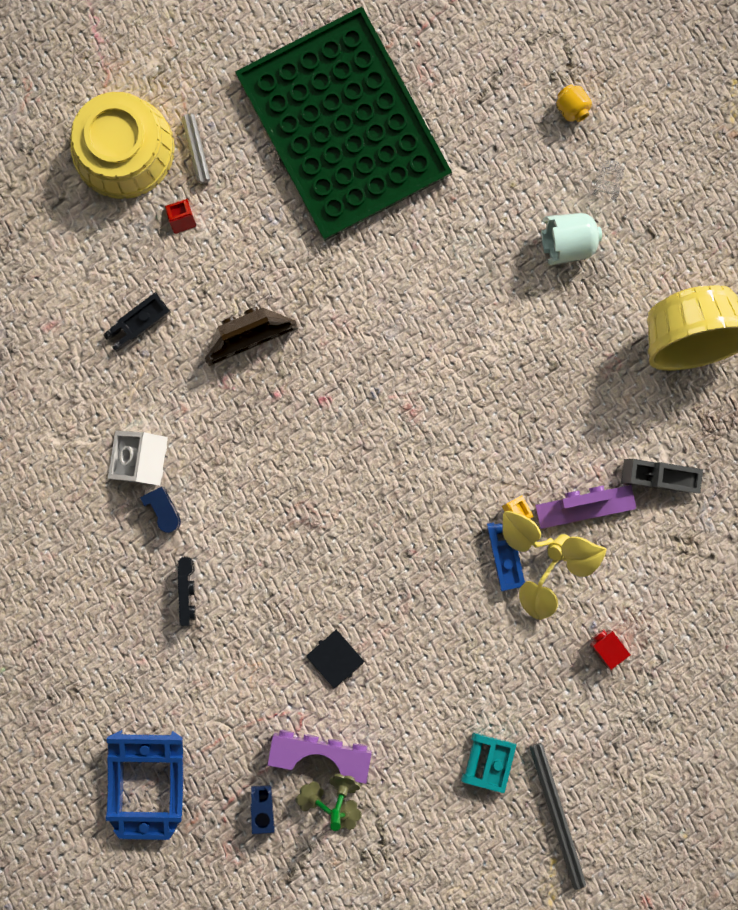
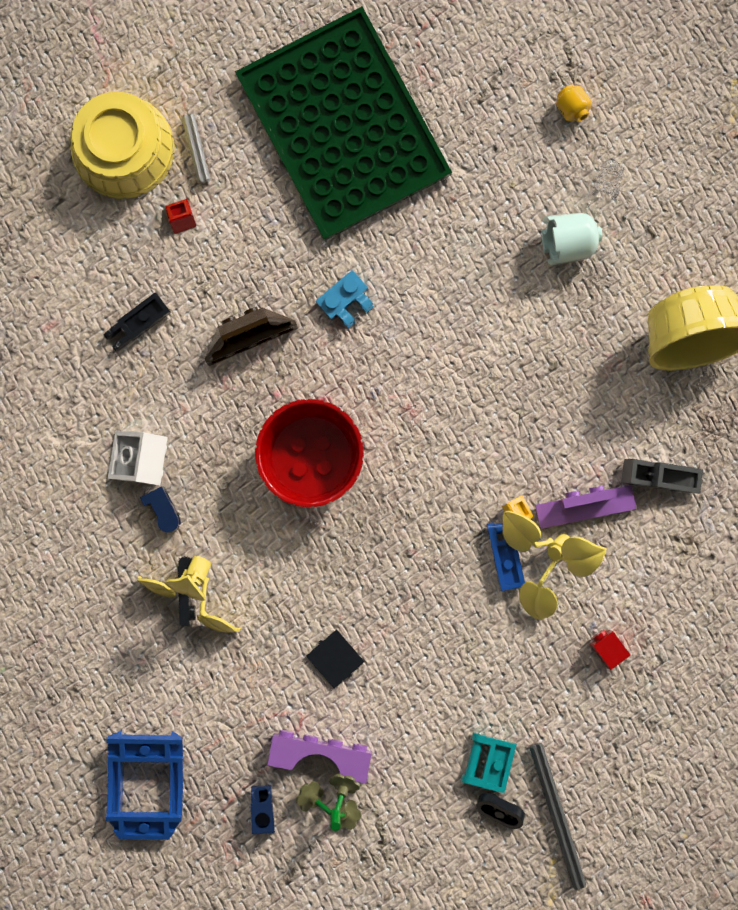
(187, 585): none -> light yellow plant
(309, 453): none -> red piece
(342, 295): none -> dark azure plate
(500, 811): none -> black plate

